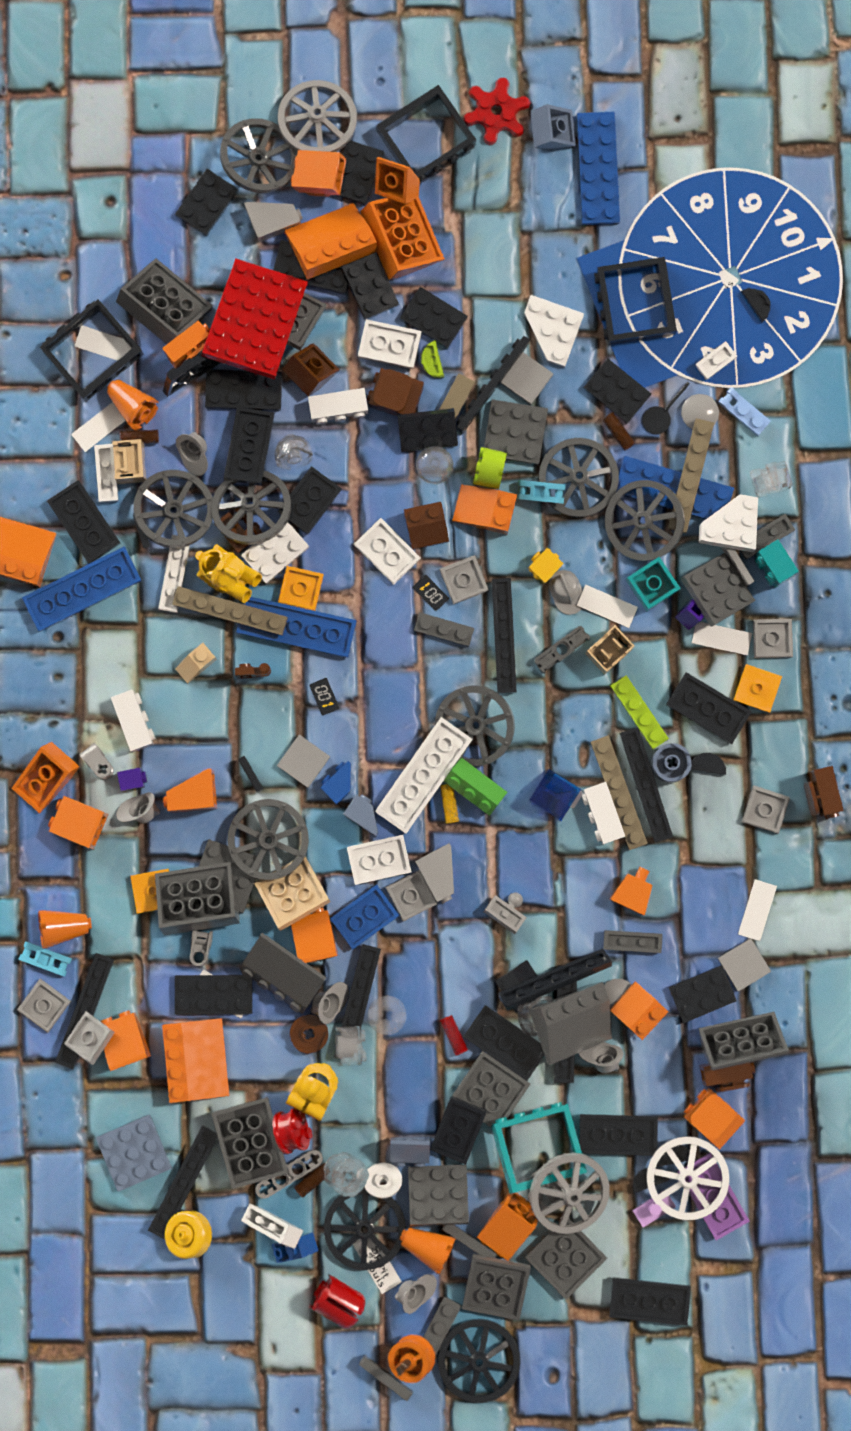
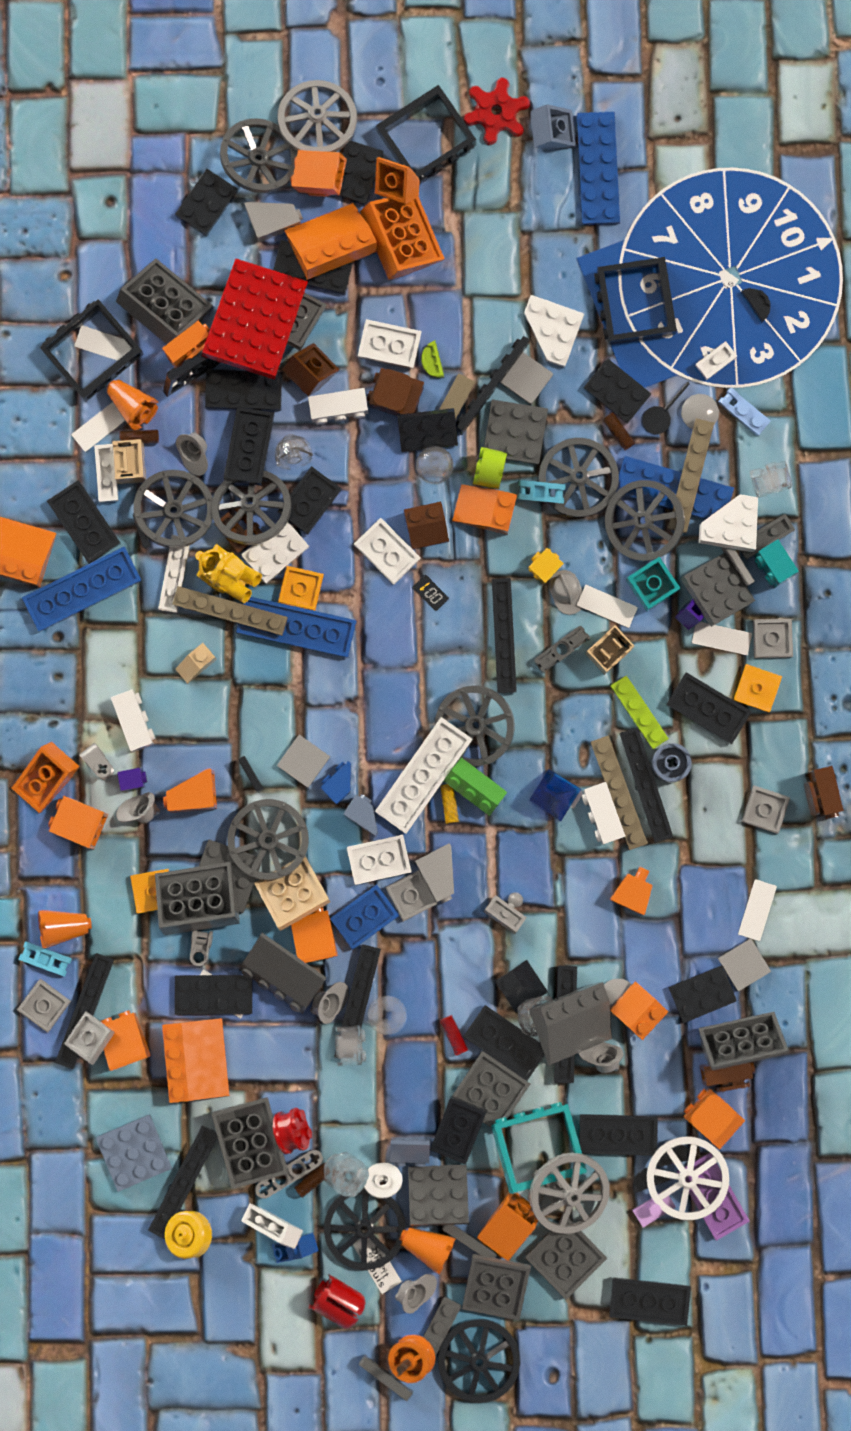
(246, 671): reddish brown plate -> none
(299, 1038): reddish brown plate -> none
(311, 1094): yellow helmet -> none
(324, 696): black sticker -> none
(370, 286): black plate -> none
(434, 317): black plate -> none
(444, 629): dark grey plate -> none
(464, 580): light grey tile -> none
(555, 979): black plate -> none
(632, 941): dark grey plate -> none
(708, 763): black tile -> none

